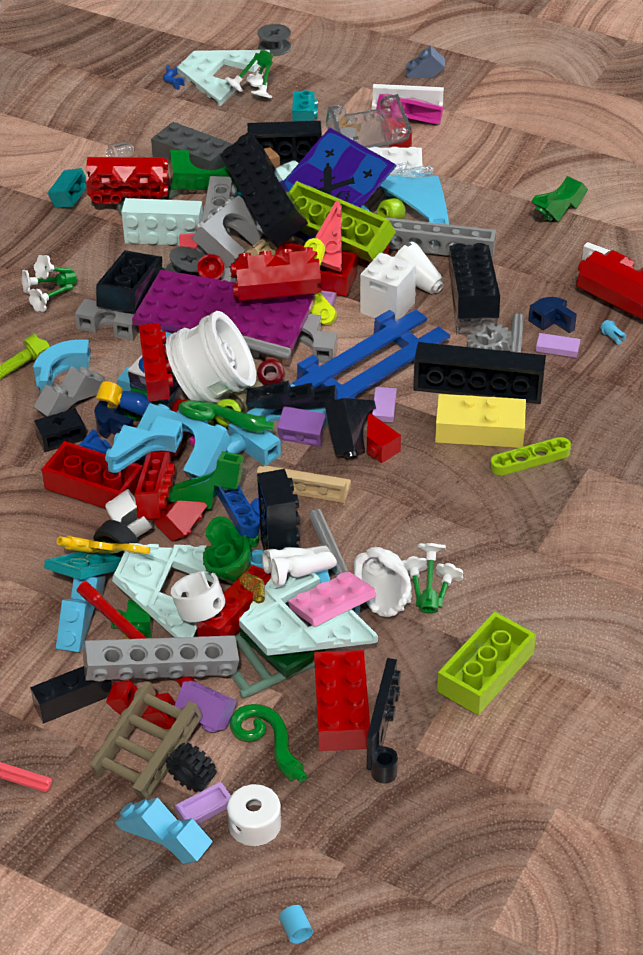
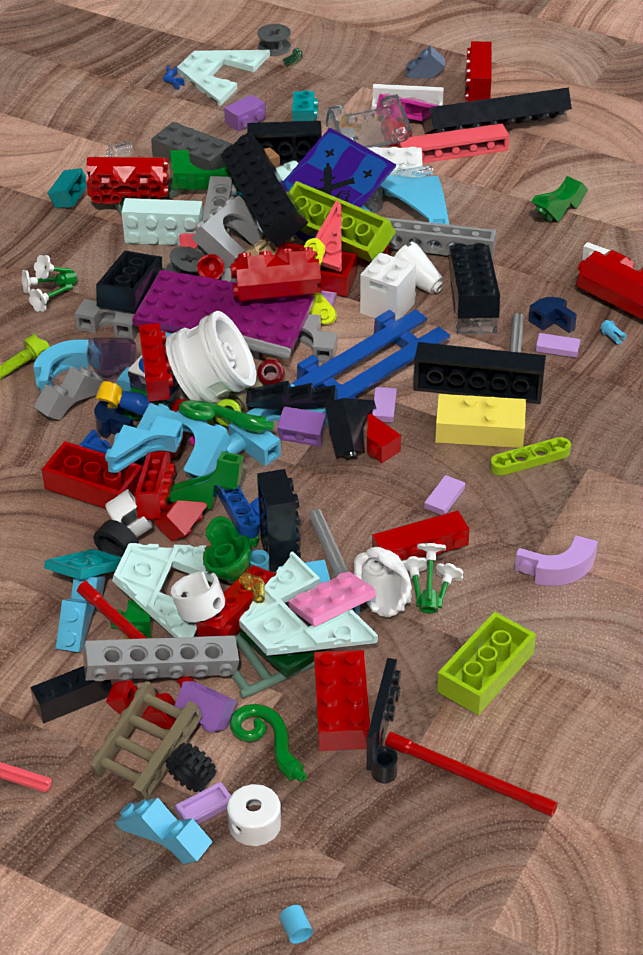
(59, 428): black brick -> none
(91, 546): yellow plant -> none
(111, 355): none -> clear purple brick
(244, 111): none -> medium lavender brick
(264, 60): plant -> none
(296, 55): none -> clear green arm
(296, 562): white piece -> none
(315, 484): tan fence -> none
(375, 202): none -> clear brick
(391, 209): lime head -> none
(444, 495): none -> lavender tile
(444, 529): none -> red brick
(460, 143): none -> coral brick
(479, 71): none -> red brick
(490, 337): light grey gear -> none
(497, 110): none -> black brick
(531, 799): none -> red piece
(560, 568): none -> lavender arch

